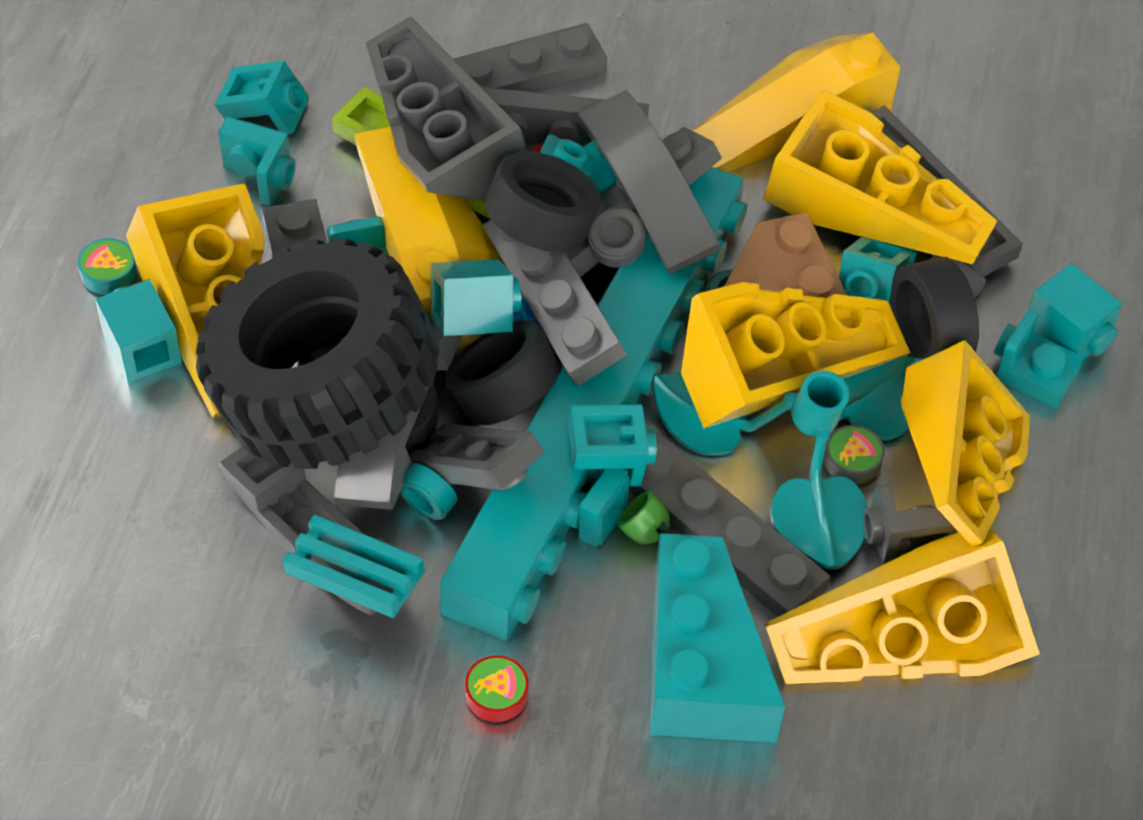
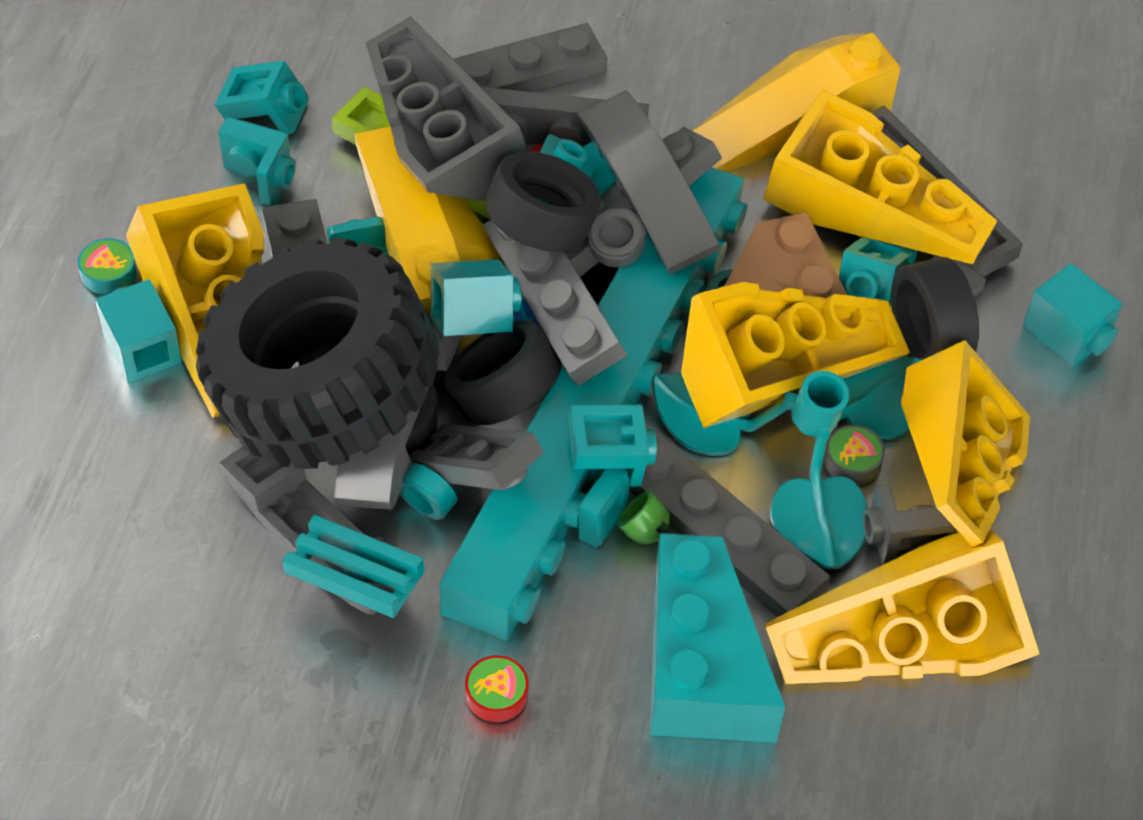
(1034, 363): teal bracket -> none

